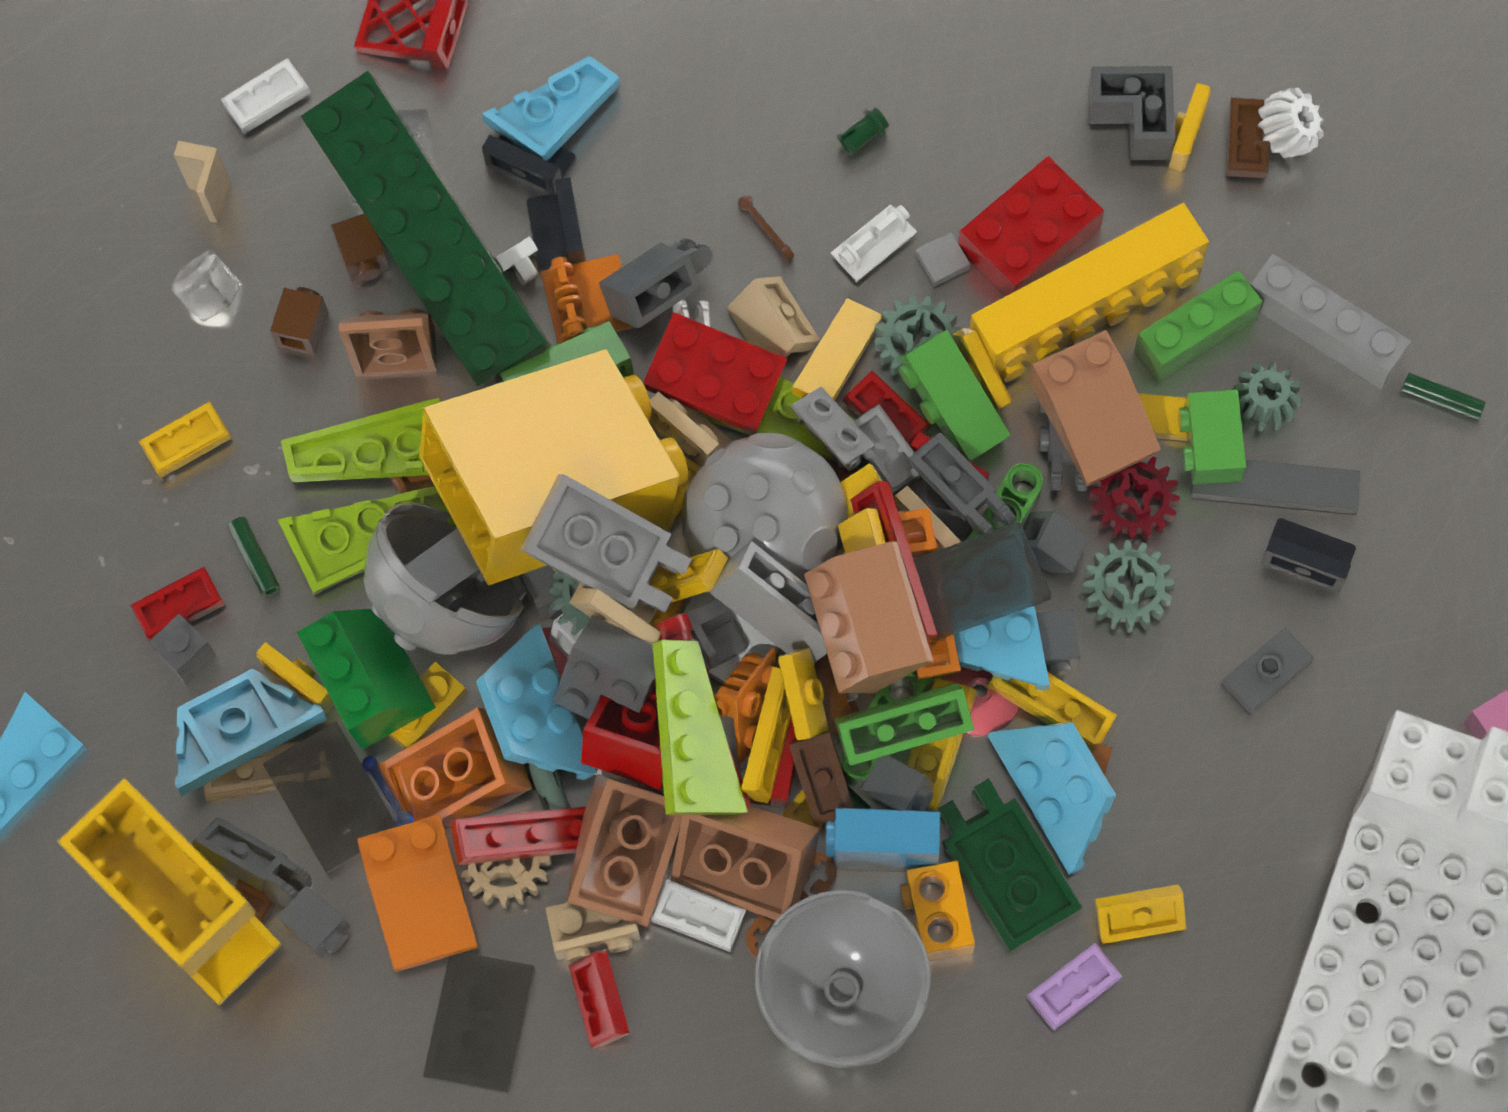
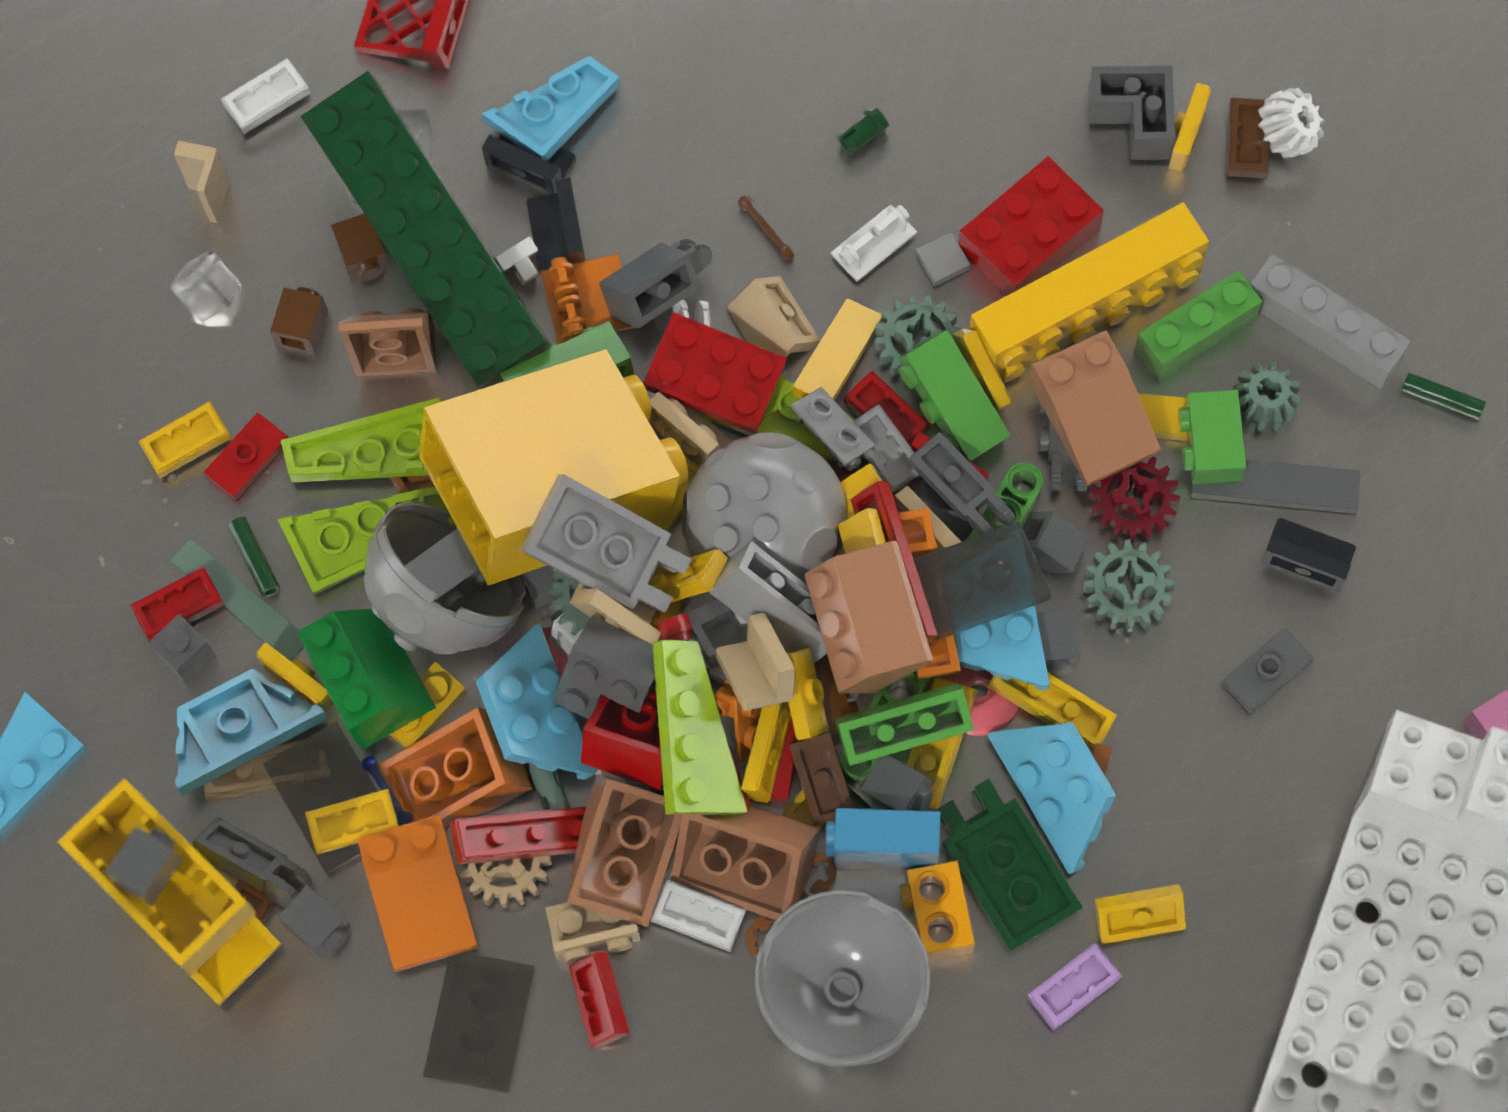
(145, 864): none -> dark grey brick
(241, 600): none -> sand green sticker
(246, 456): none -> red plate
(346, 821): none -> yellow plate
(758, 667): none -> tan panel

